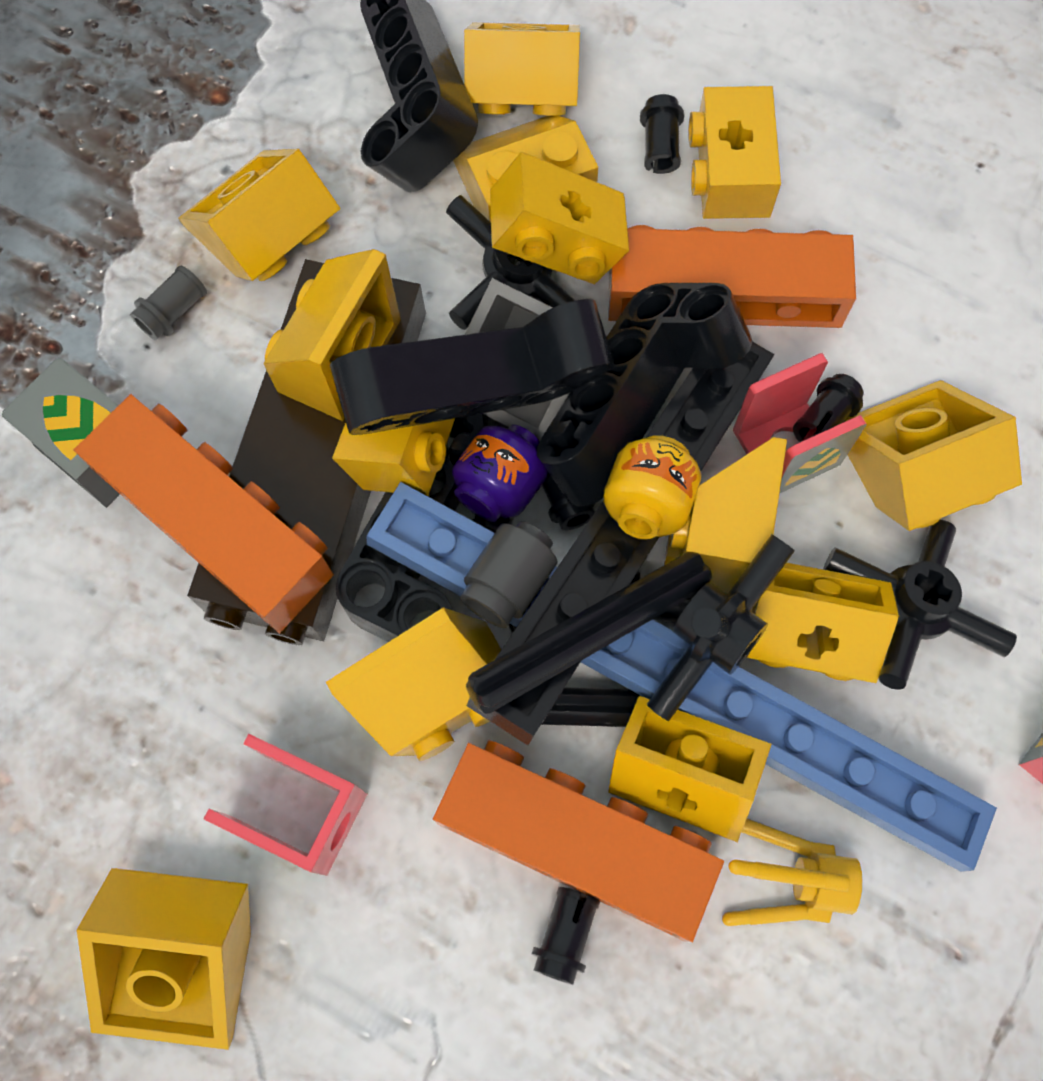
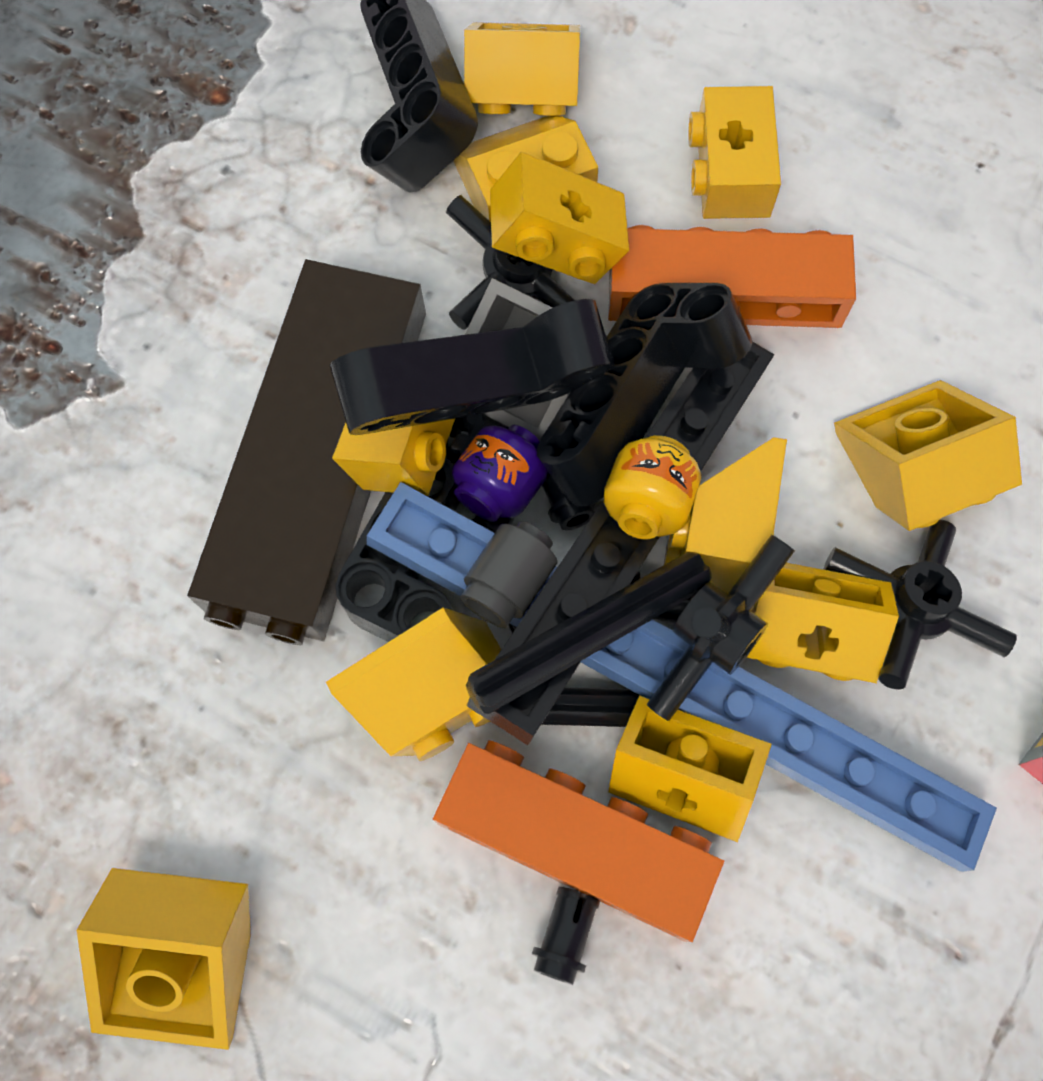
(58, 415): piece -> none
(167, 303): dark grey pin -> none
(207, 512): orange brick -> none
(262, 213): yellow slope -> none
(333, 830): coral piece -> none
(336, 313): yellow slope -> none
(661, 122): black pin -> none
(776, 406): coral piece -> none
(821, 880): yellow plant -> none
(835, 402): black pin -> none

